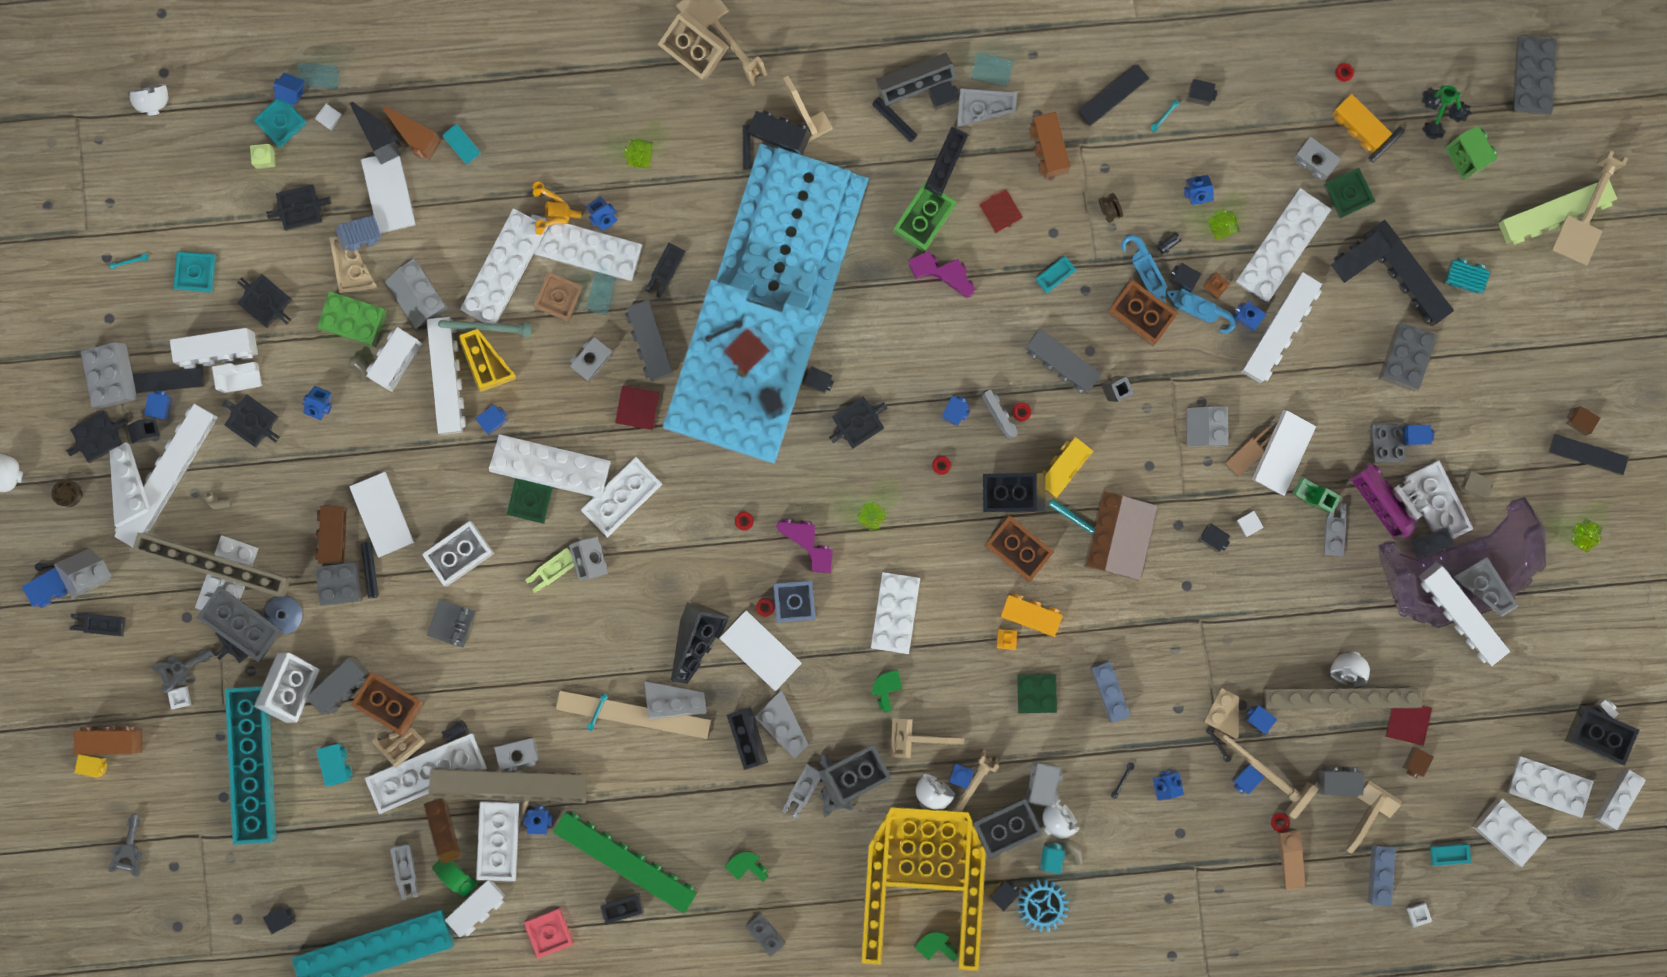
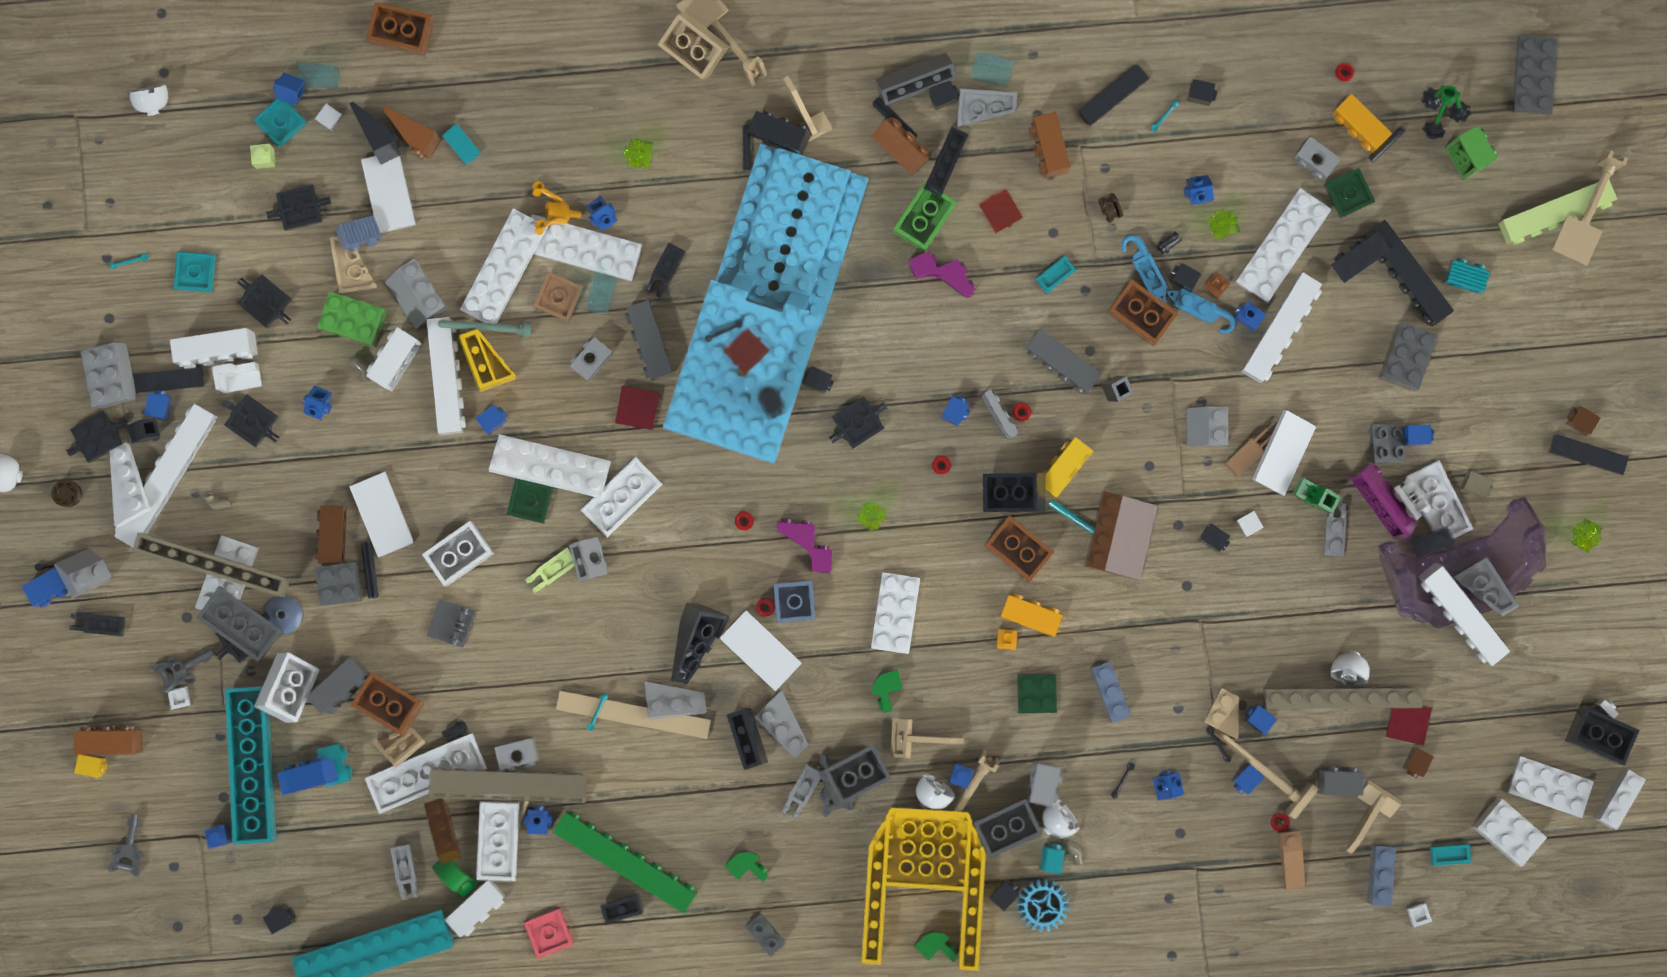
(218, 836): none -> blue brick
(307, 775): none -> blue brick
(400, 29): none -> dark orange brick
(901, 145): none -> dark orange brick

